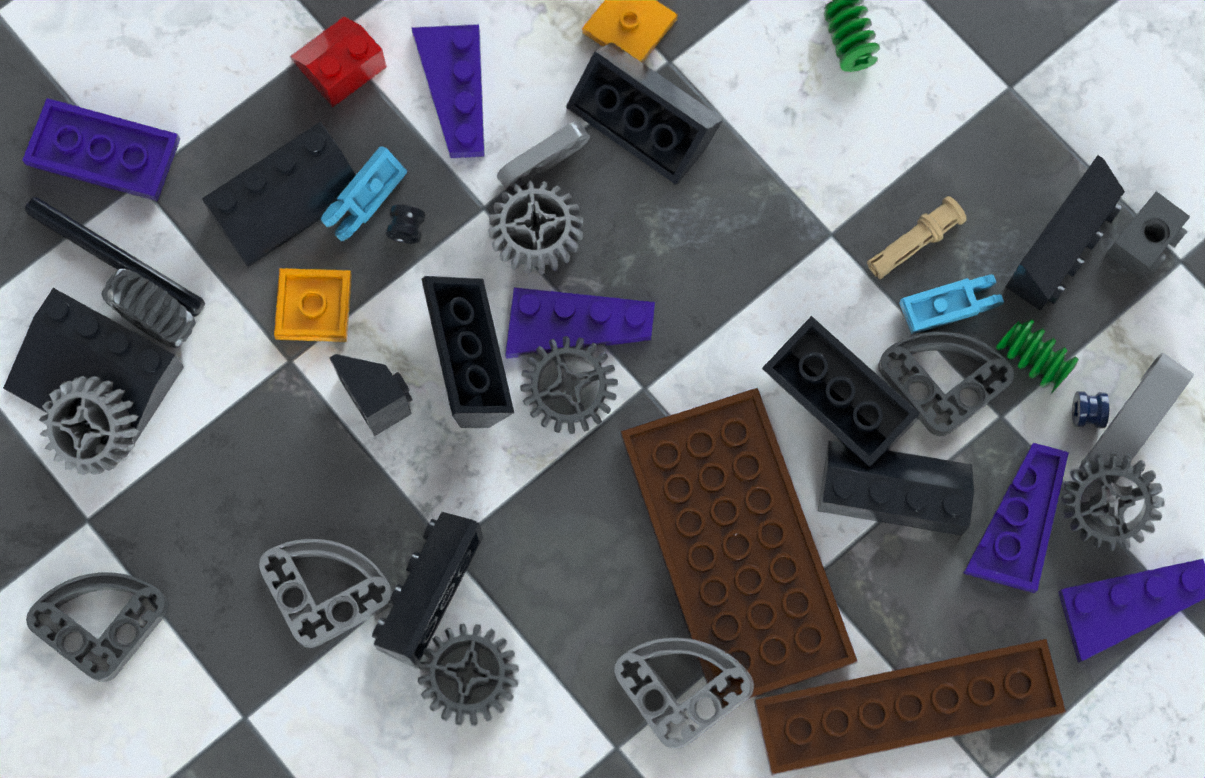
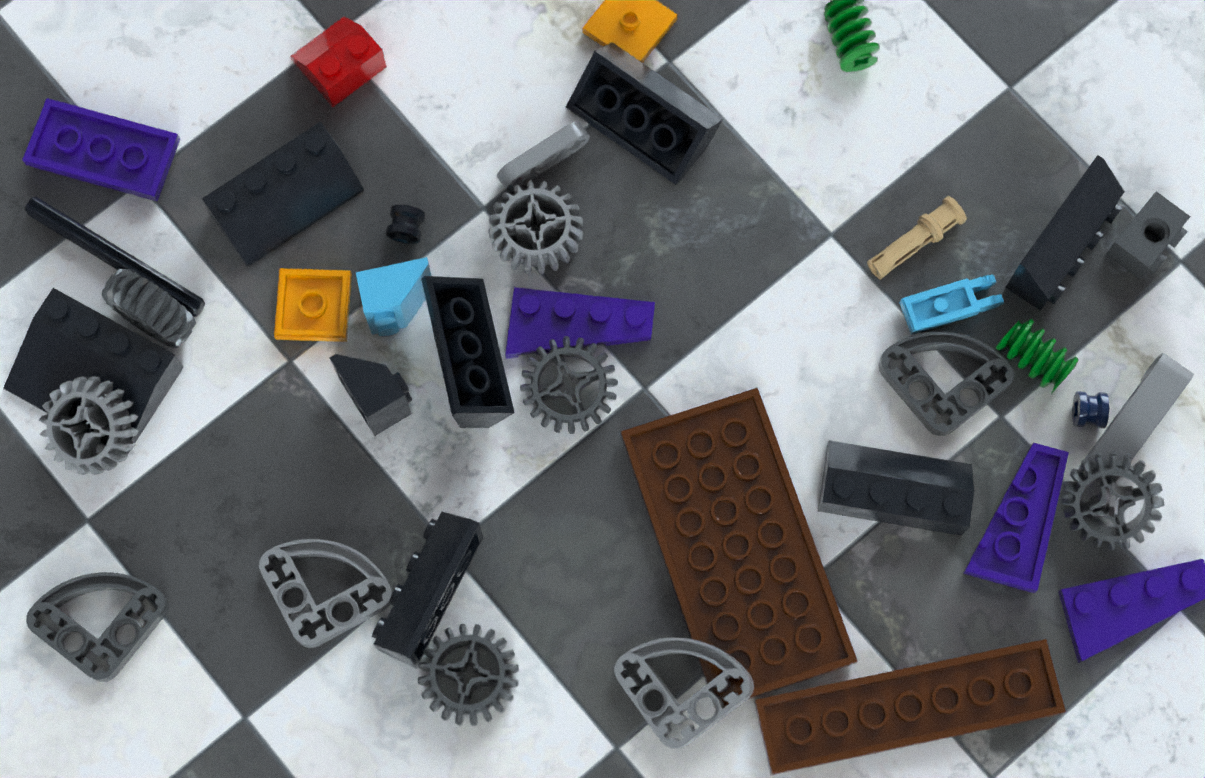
(365, 193): medium azure hinge -> none
(392, 295): none -> medium azure slope
(454, 79): dark purple wing -> none
(841, 392): black slope -> none

